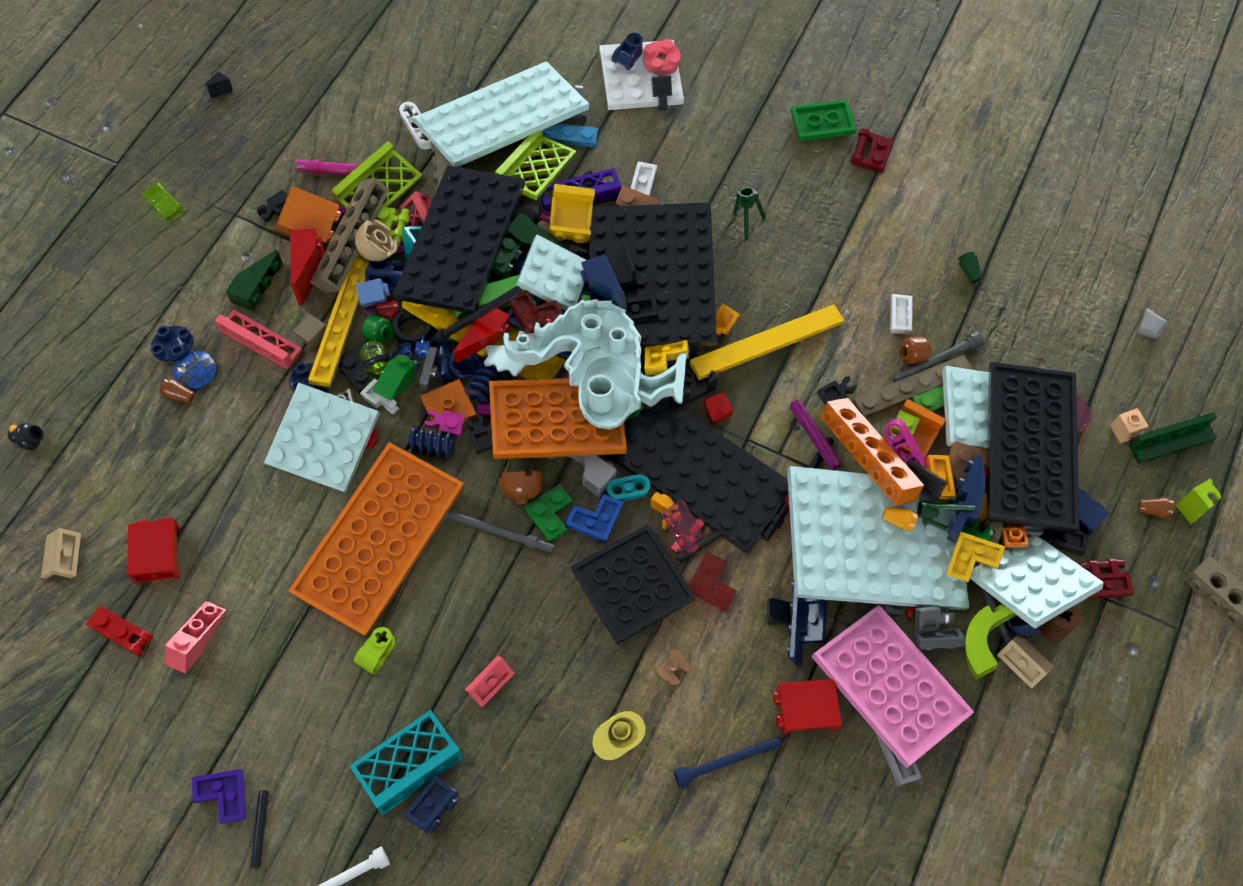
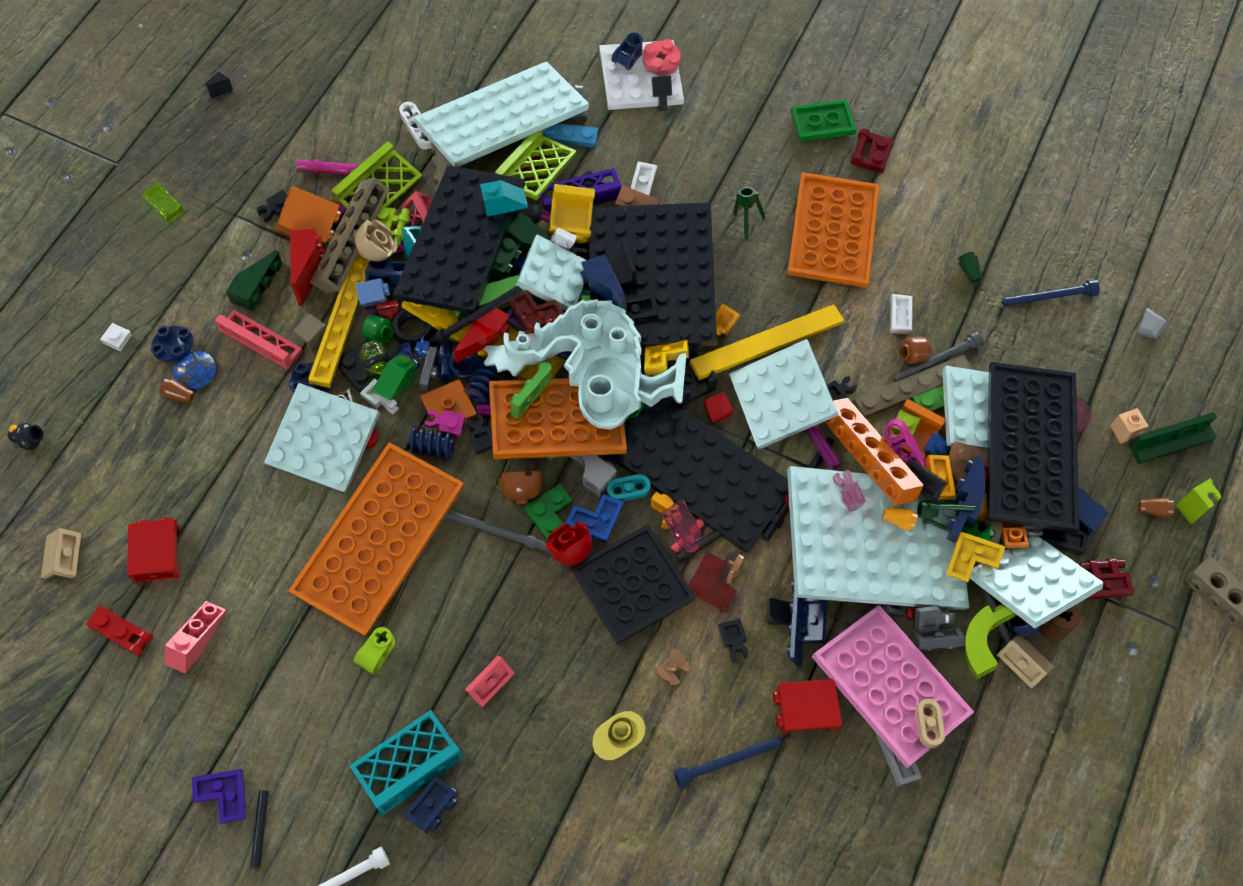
(116, 337): none -> white plate
(502, 197): none -> teal slope
(531, 390): none -> bright green plate
(563, 238): none -> white plate
(570, 544): none -> red cylinder
(733, 636): none -> black plate
(736, 567): none -> medium nougat piece
(783, 394): none -> light aqua plate
(833, 230): none -> orange plate
(851, 493): none -> clear pink plate
(930, 724): none -> tan plate
(936, 446): none -> blue plate
(1090, 288): none -> dark blue piece

